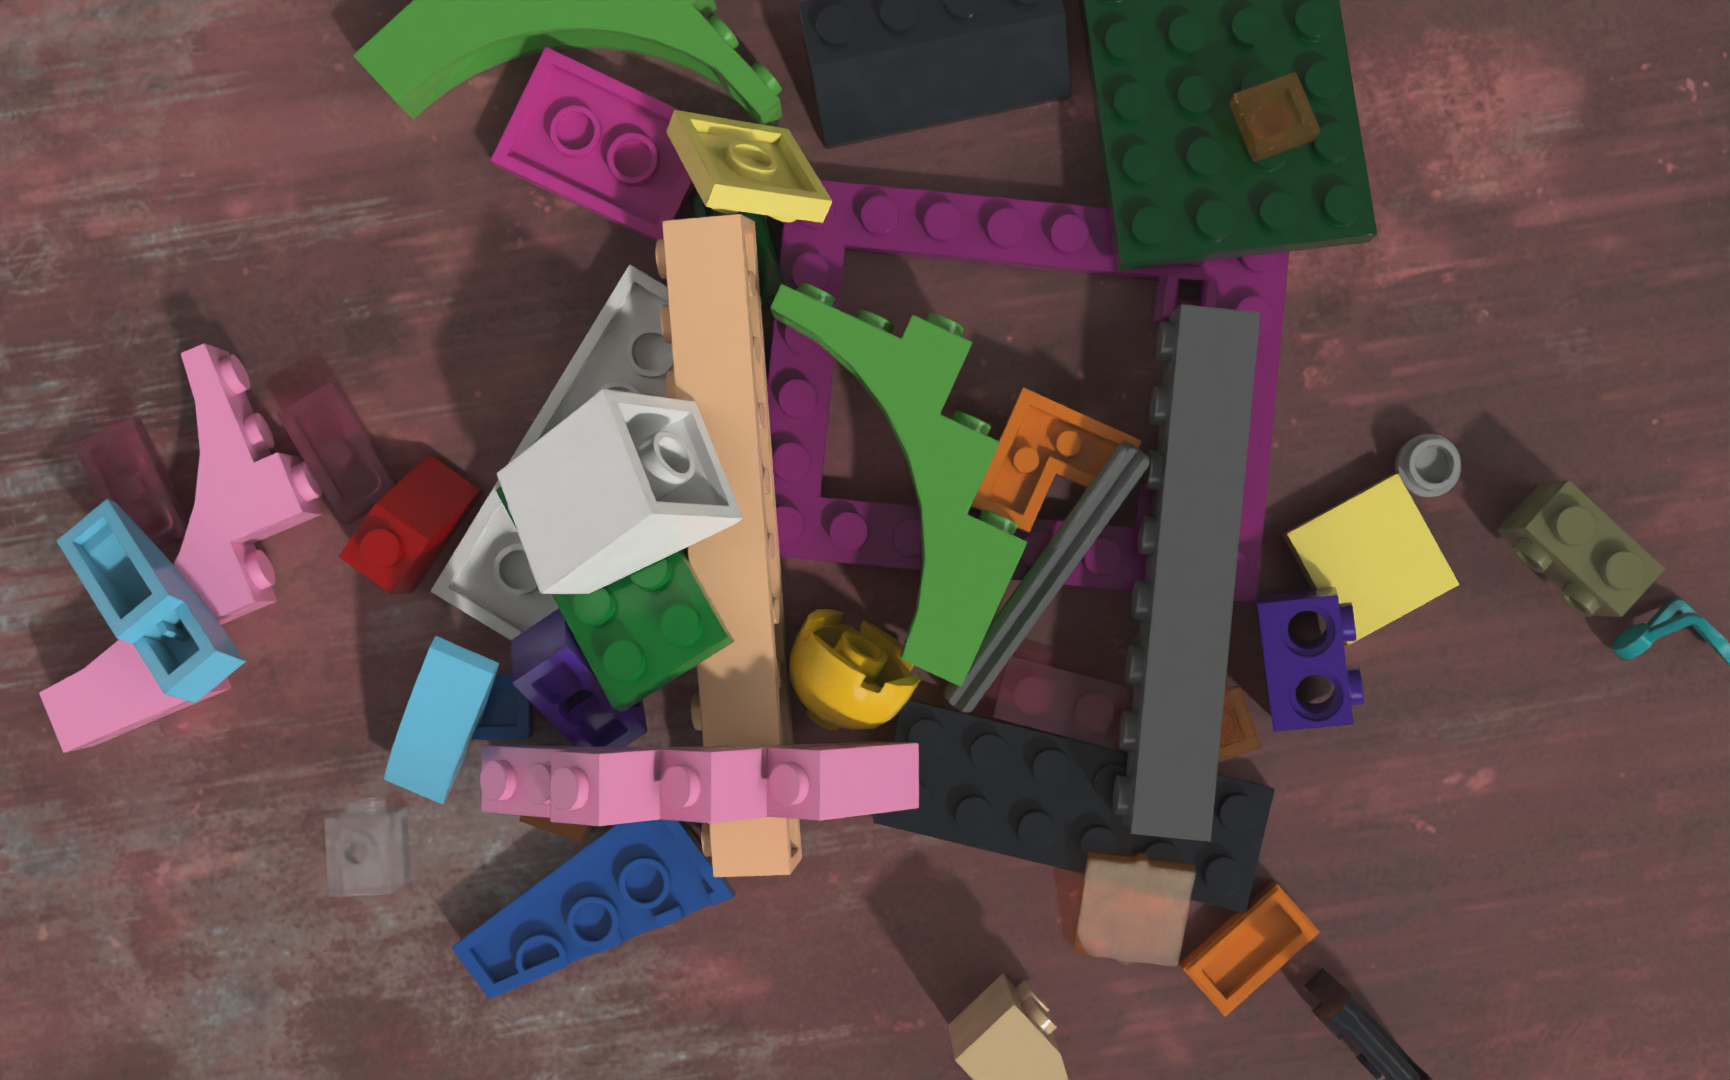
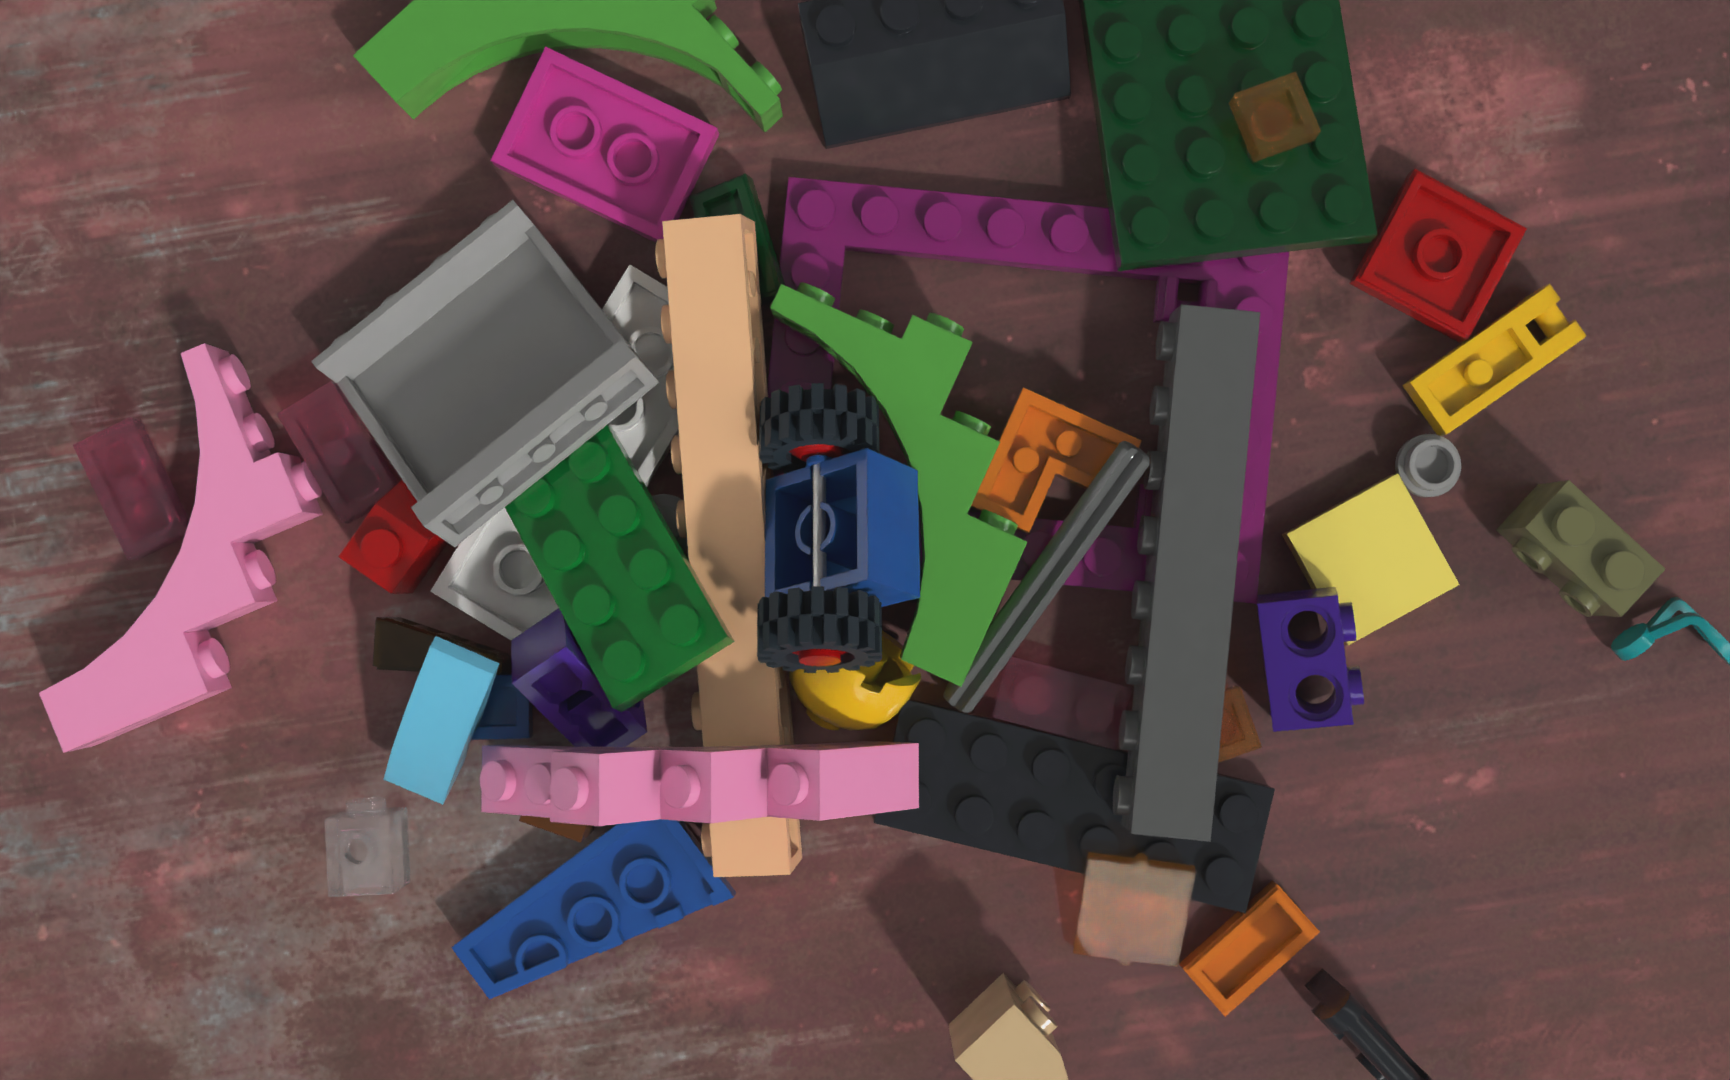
(150, 603): medium azure slope -> none
(404, 645): none -> dark brown slope
(485, 373): none -> light grey panel
(616, 490): white slope -> none
(748, 168): light yellow plate -> none
(834, 531): none -> brick
(1438, 256): none -> red plate
(1492, 361): none -> yellow plate

